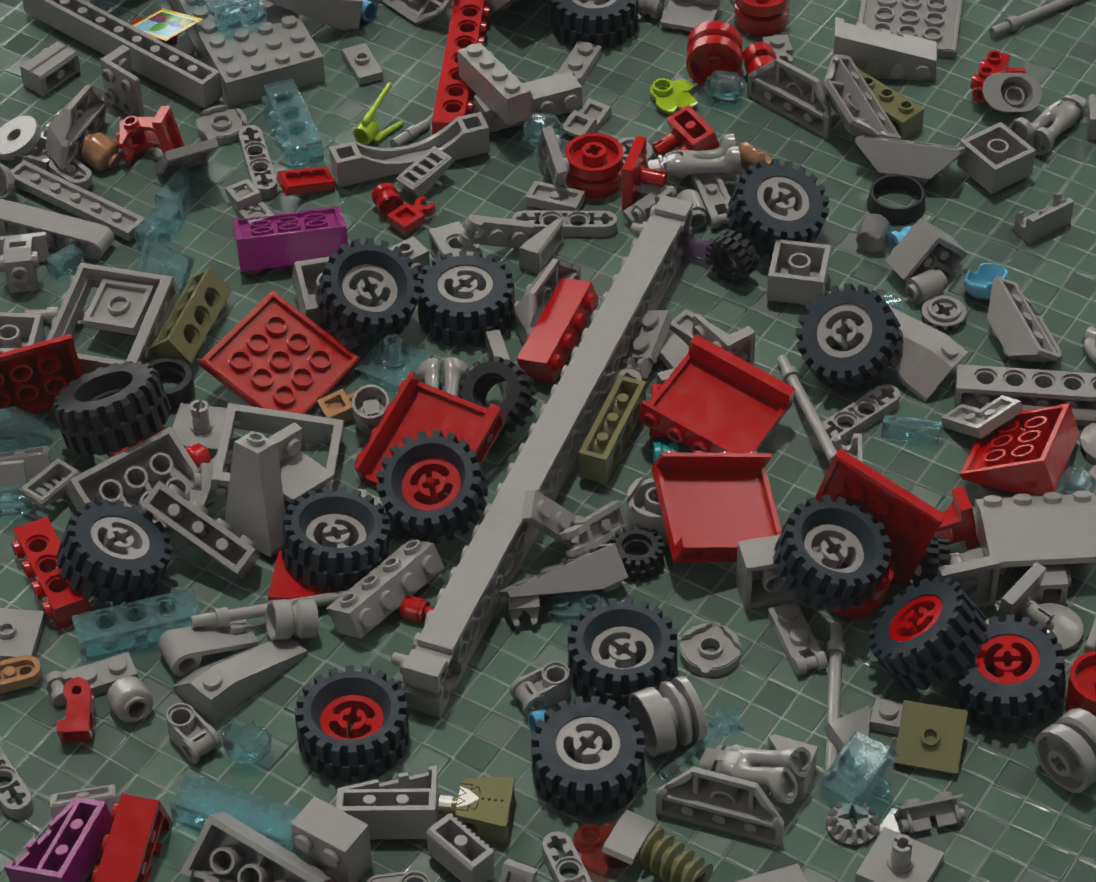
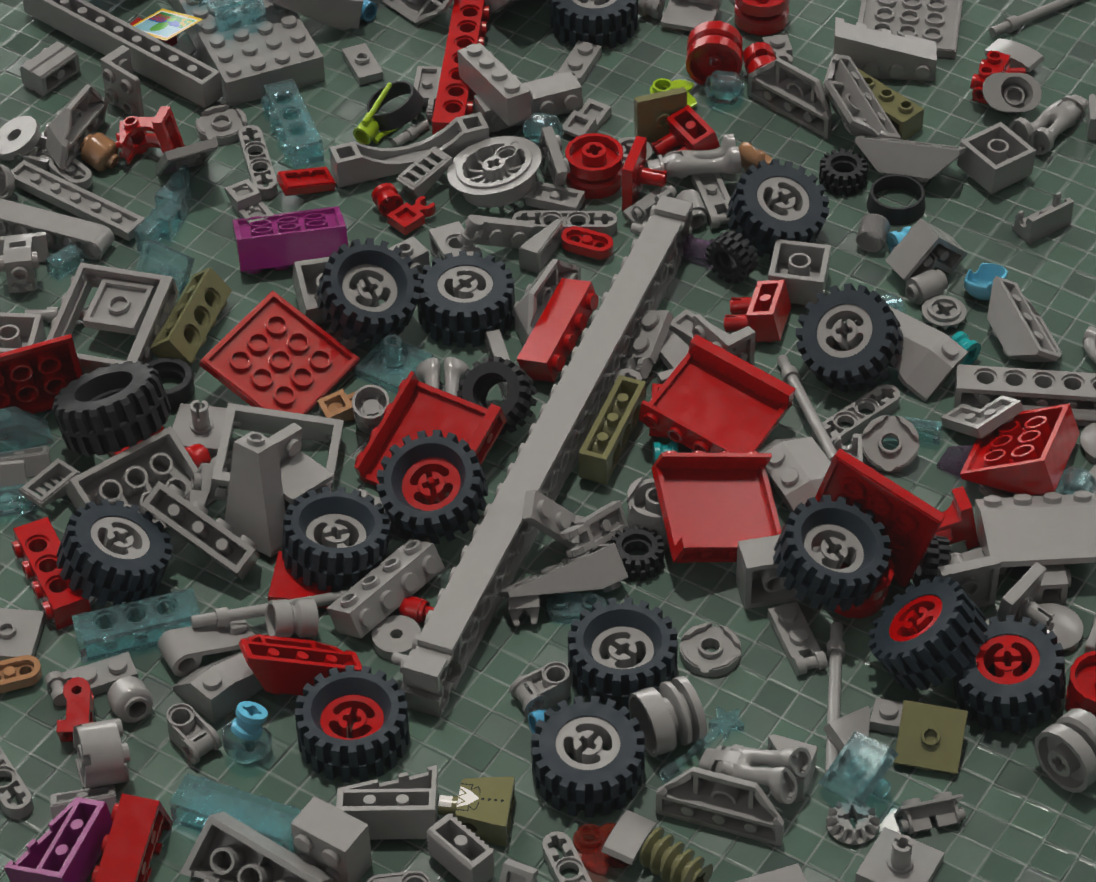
(100, 753): none -> light grey brick
(249, 720): none -> medium azure wheel
(290, 663): none -> red wedge
(394, 626): none -> light grey piece
(402, 114): none -> black tyre
(427, 84): none -> light grey hinge
(495, 170): none -> light grey piece
(587, 242): none -> red plate
(652, 111): none -> olive plate
(763, 312): none -> red brick
(795, 469): none -> light grey wedge
(835, 163): none -> black tyre
(890, 460): none -> light grey tile
(954, 459): none -> clear purple slope
(971, 346): none -> teal wheel
(1021, 55): none -> light grey slope

